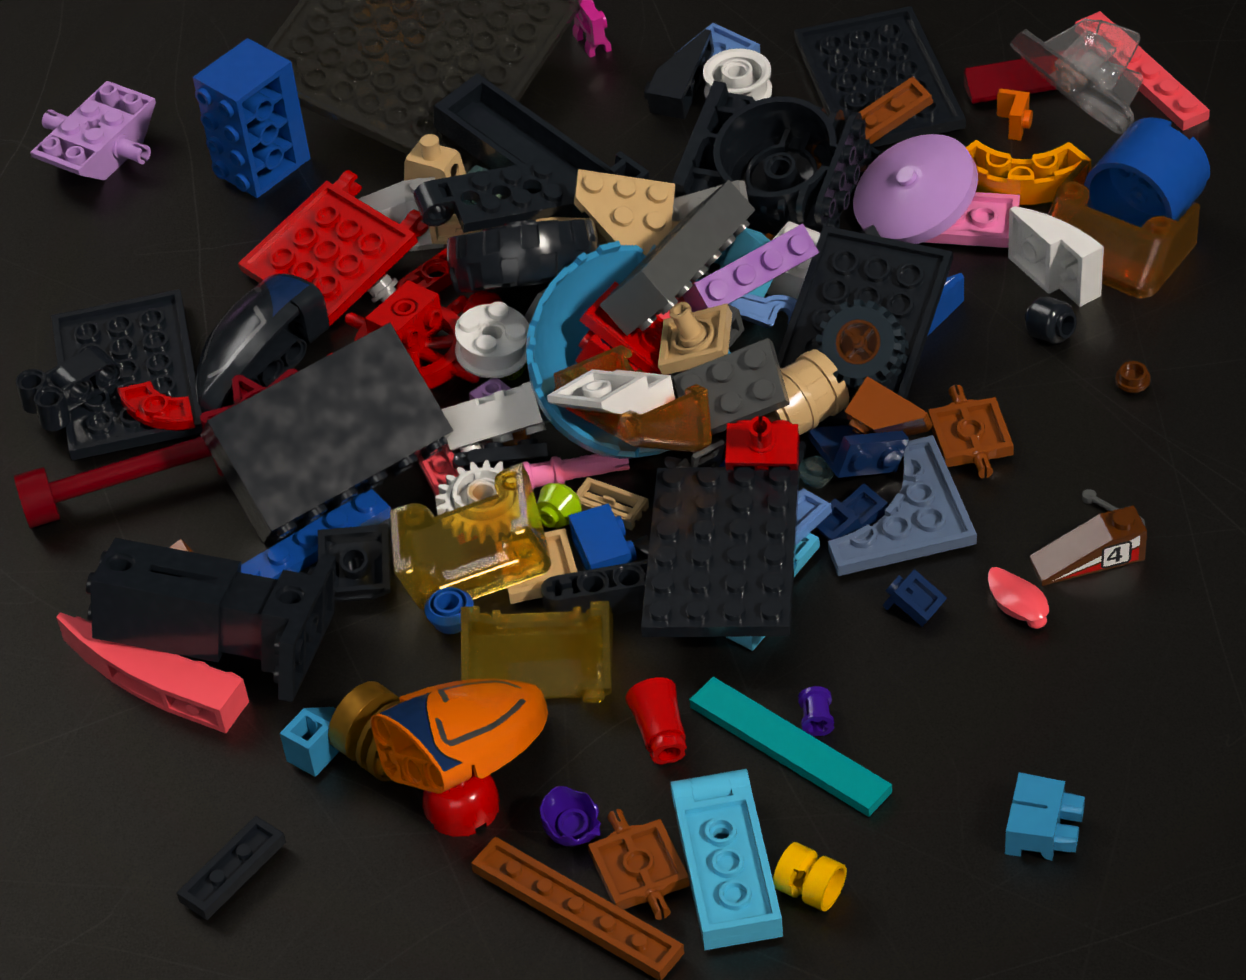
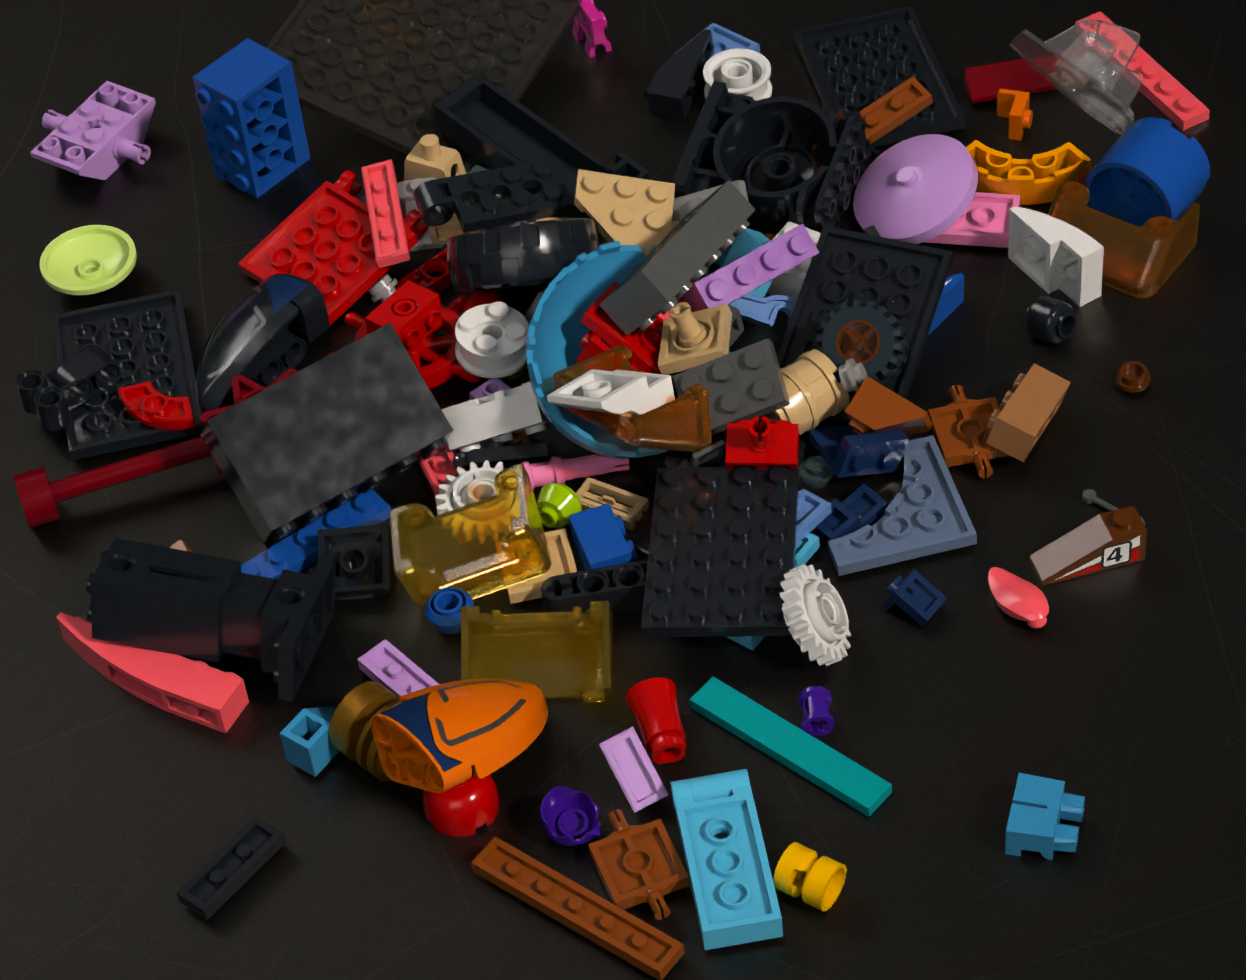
(88, 260): none -> yellowish green dish
(385, 213): none -> coral tile
(394, 670): none -> lavender plate
(633, 769): none -> lavender tile
(815, 615): none -> white gear
(852, 375): none -> light grey plate
(1026, 411): none -> medium nougat brick

